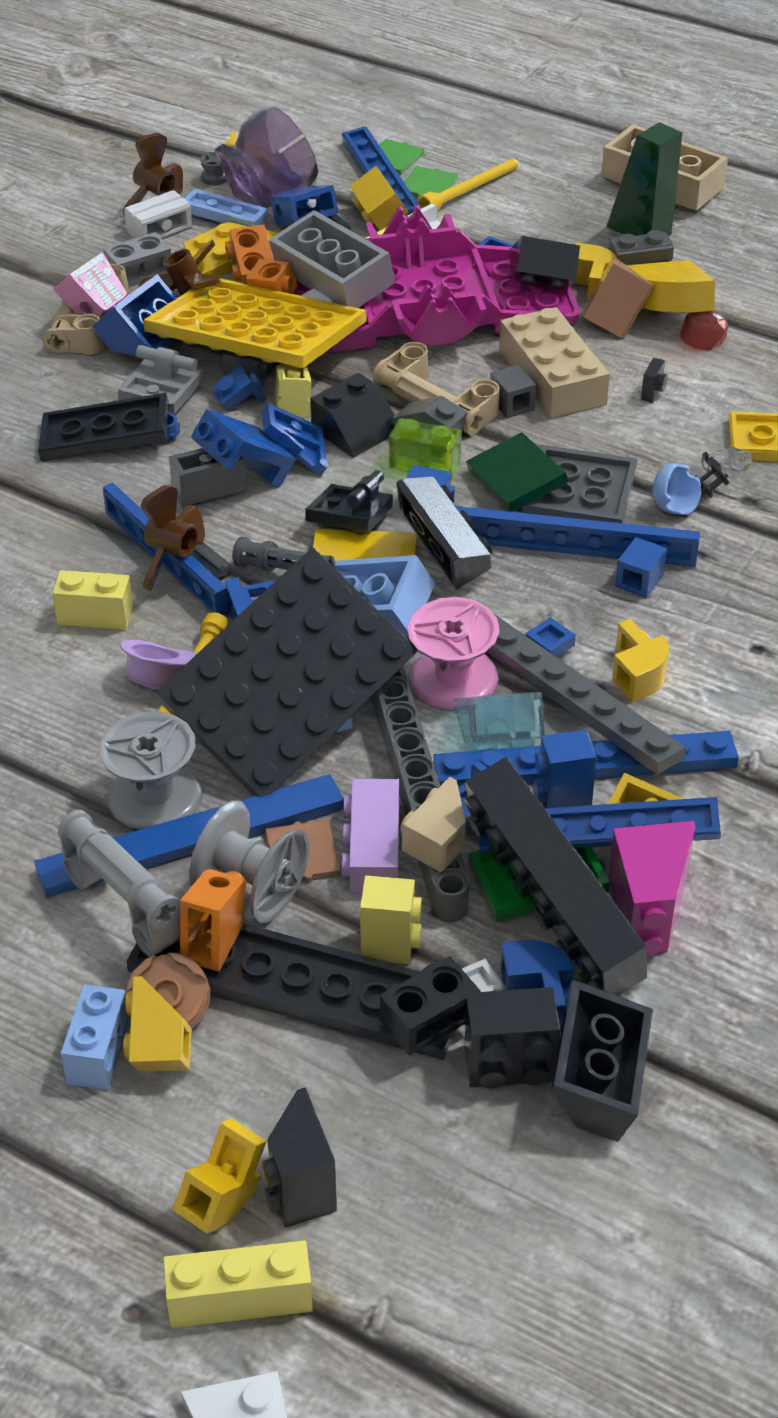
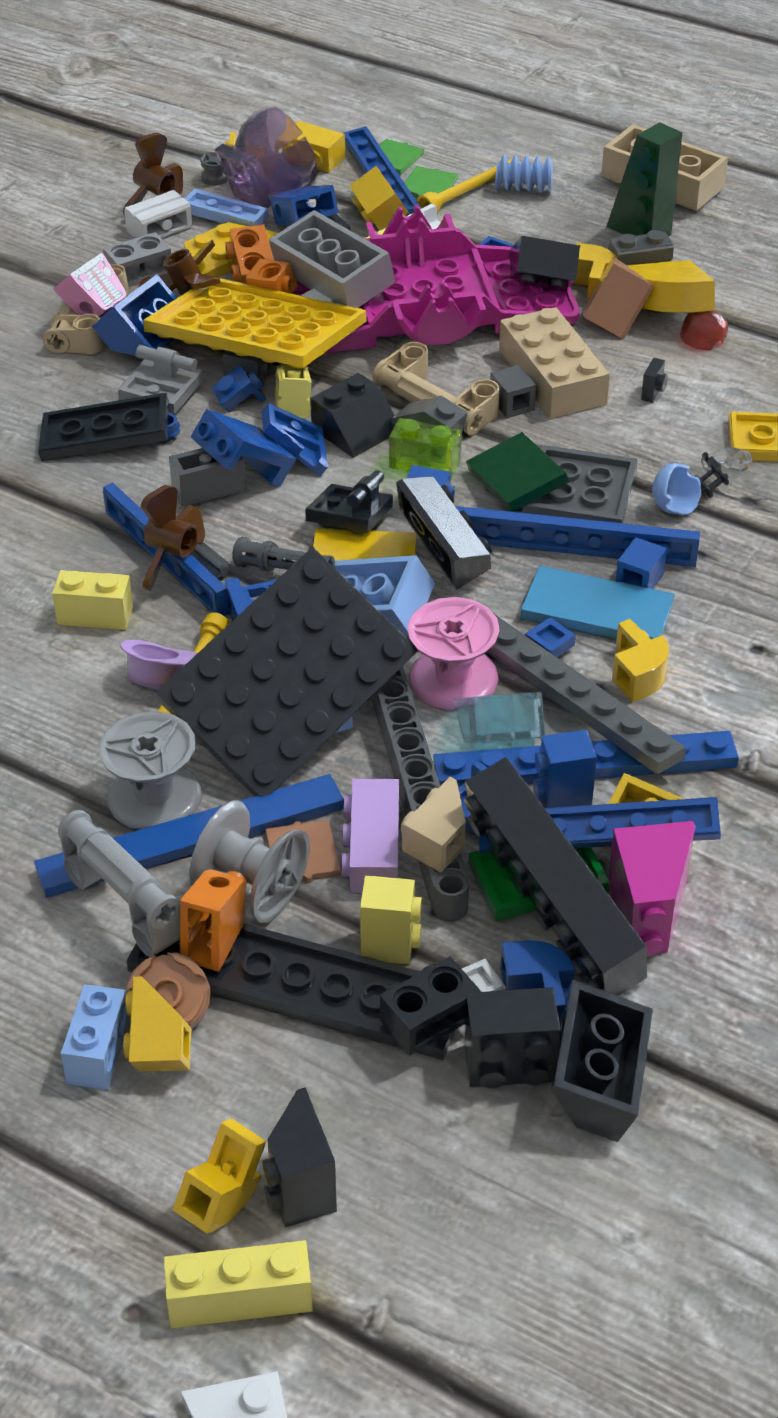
(325, 143): none -> yellow brick
(524, 174): none -> light blue piece
(595, 603): none -> dark azure tile

